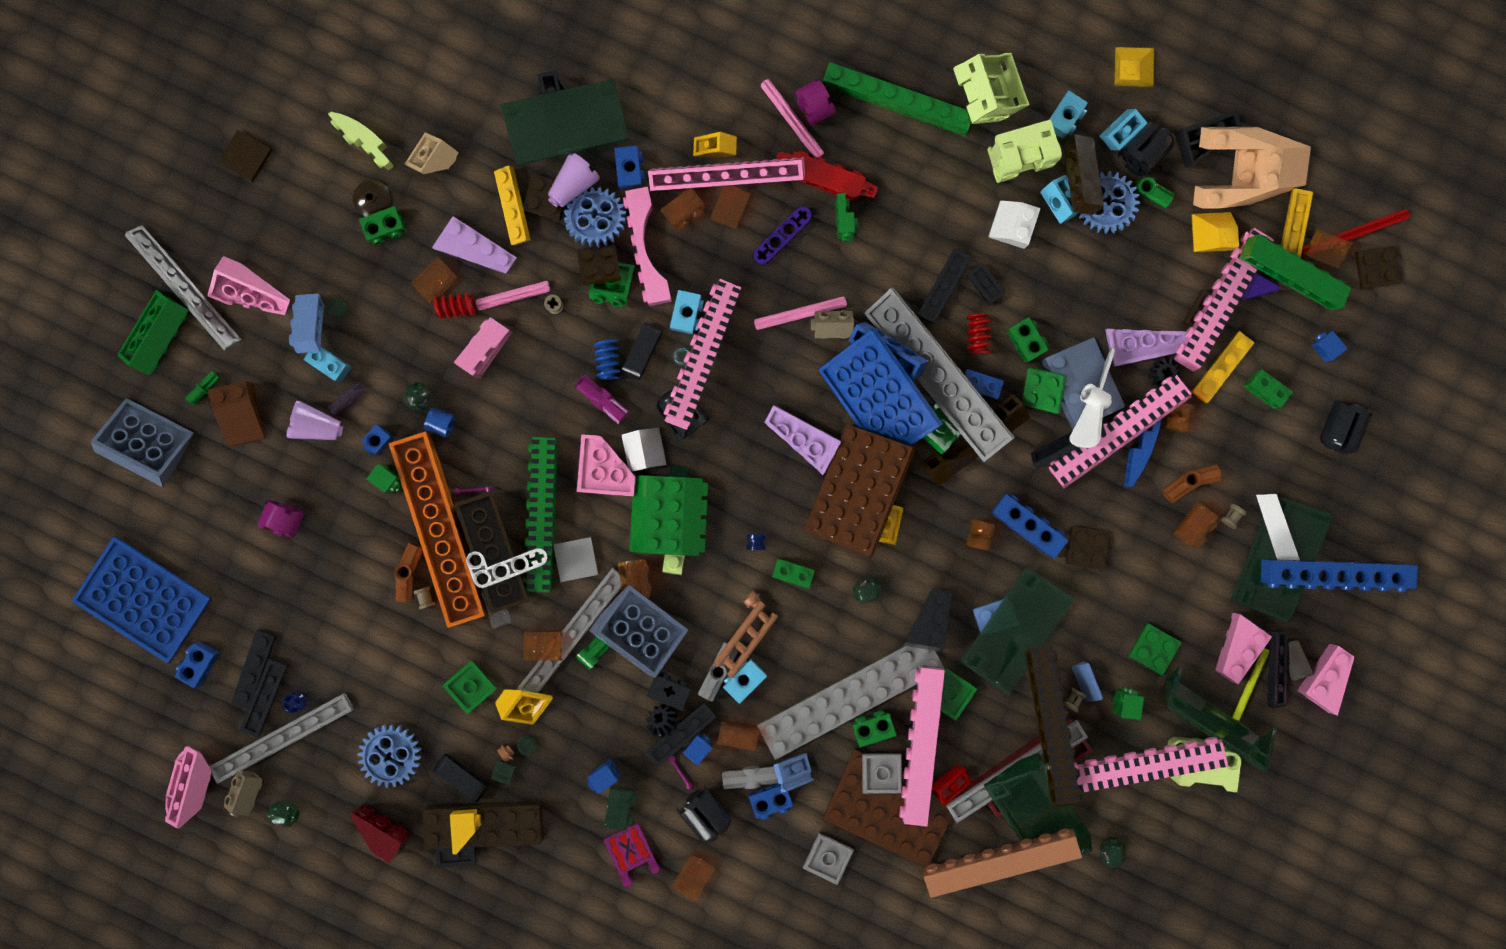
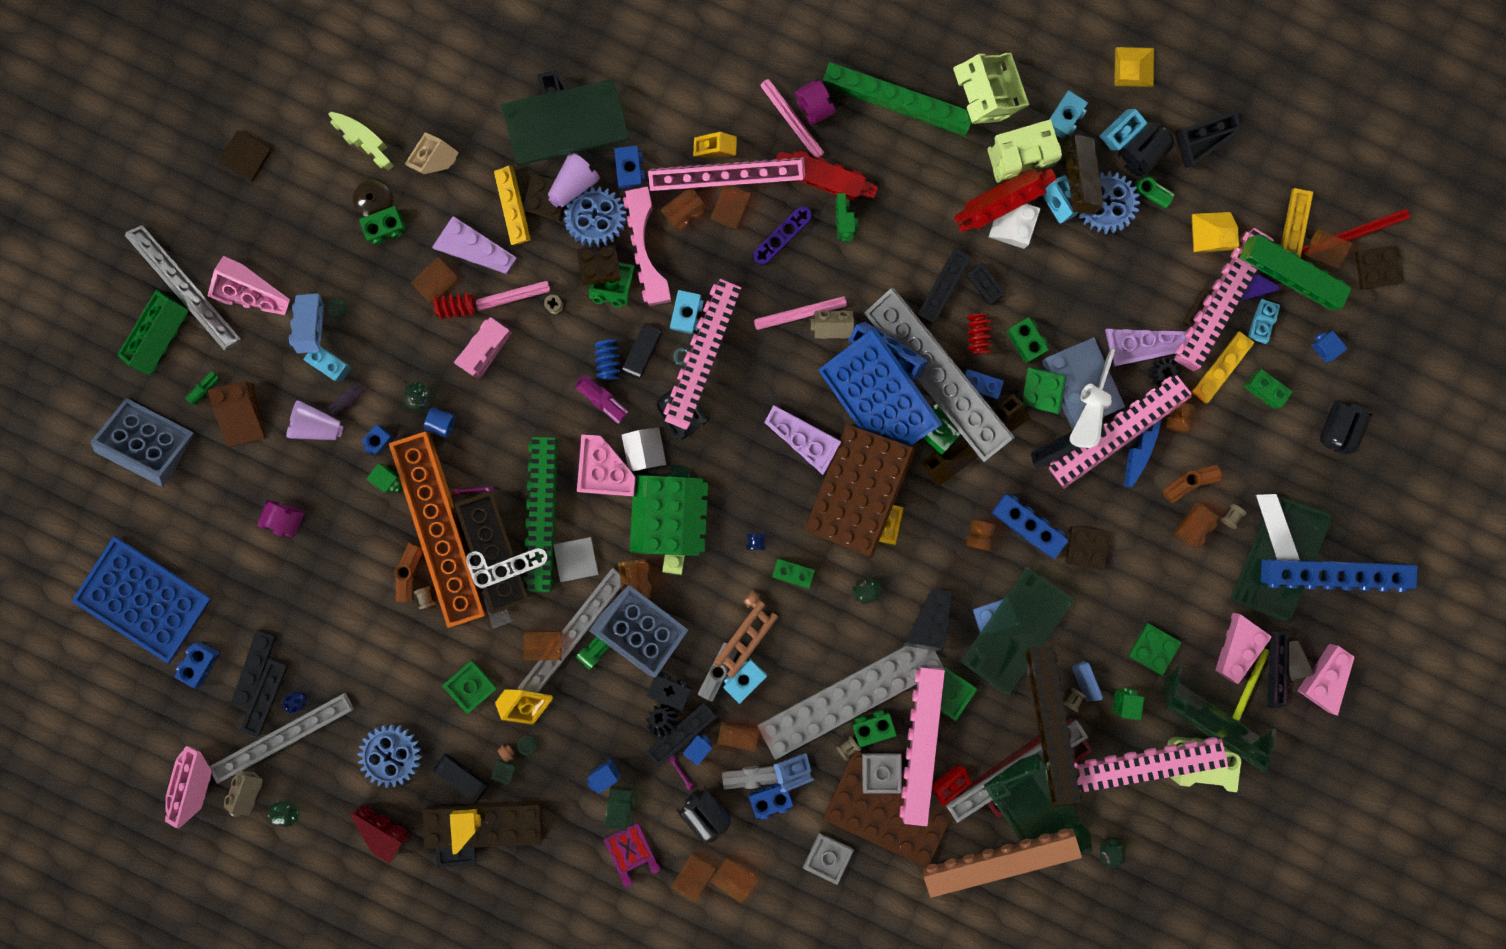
(734, 880): none -> clear orange plate
(848, 748): none -> dark tan bush
(1004, 198): none -> red hinge
(1262, 166): light nougat wedge -> none
(1263, 321): none -> medium azure slope

